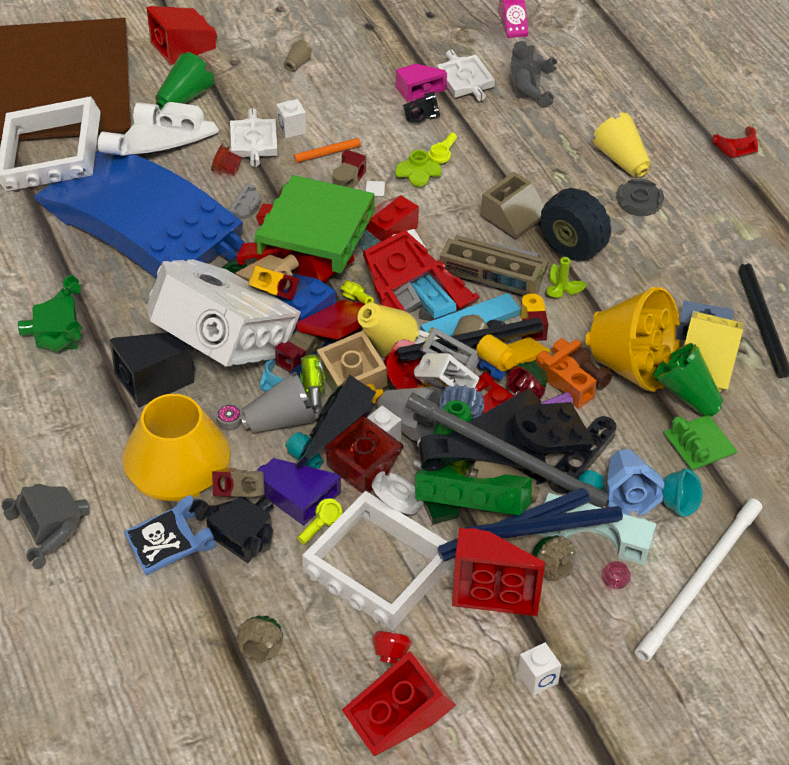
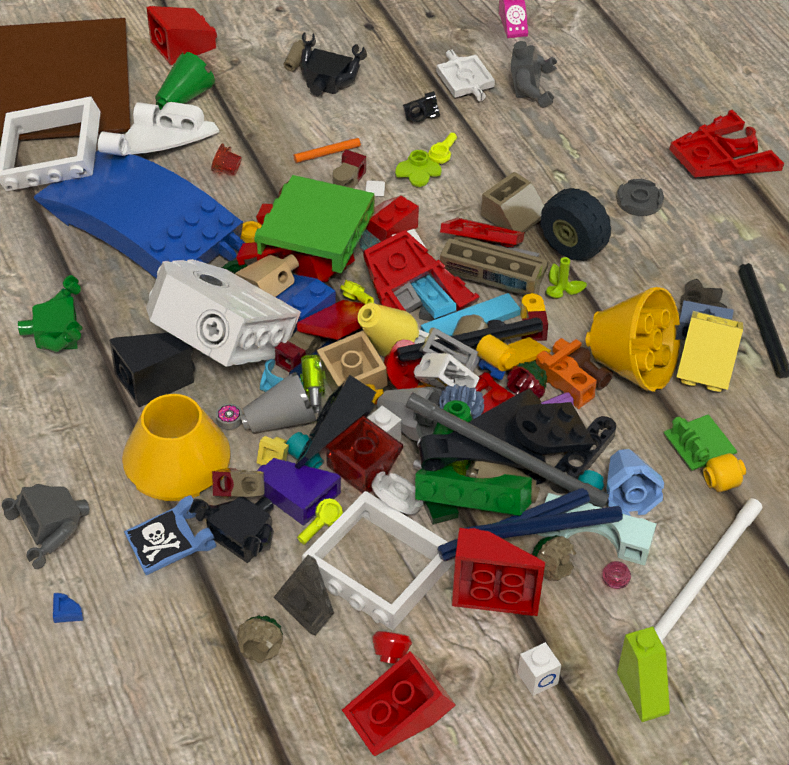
(65, 609): none -> blue tile
(246, 203): light grey tile -> none
(248, 231): none -> yellow tile
(253, 137): white plate -> none
(272, 448): none -> light yellow tile
(273, 281): yellow leg -> none
(291, 118): white brick -> none
(306, 596): none -> clear smoke wing
(328, 70): none -> black torso
(419, 79): dark pink slope -> none
(482, 231): none -> red wing
(623, 144): light yellow cone -> none
(644, 673): none -> lime slope
(682, 492): teal helmet -> none
(690, 380): green cone -> none
(696, 293): none -> clear smoke plate
(706, 157): none -> red wing
(724, 472): none -> yellow head

